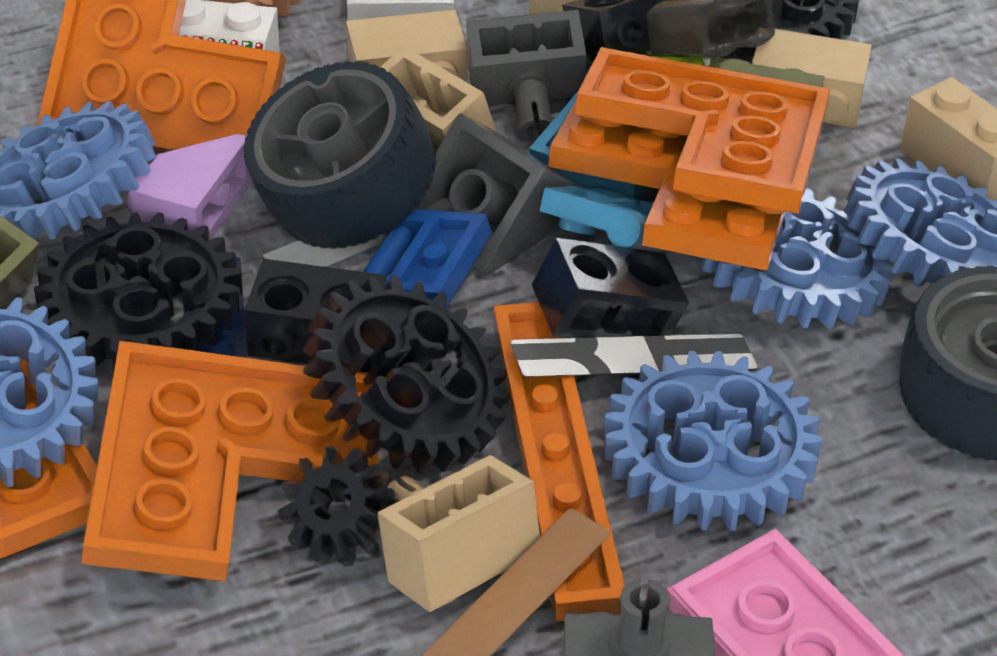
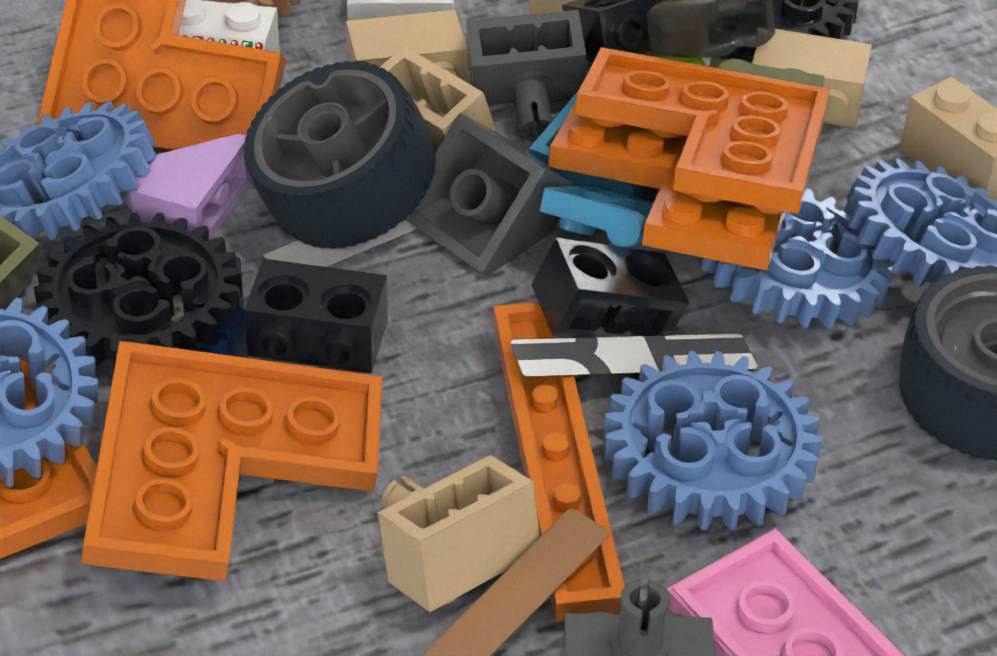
(336, 482): black gear -> none
(407, 402): black gear -> none
(438, 250): blue plate -> none

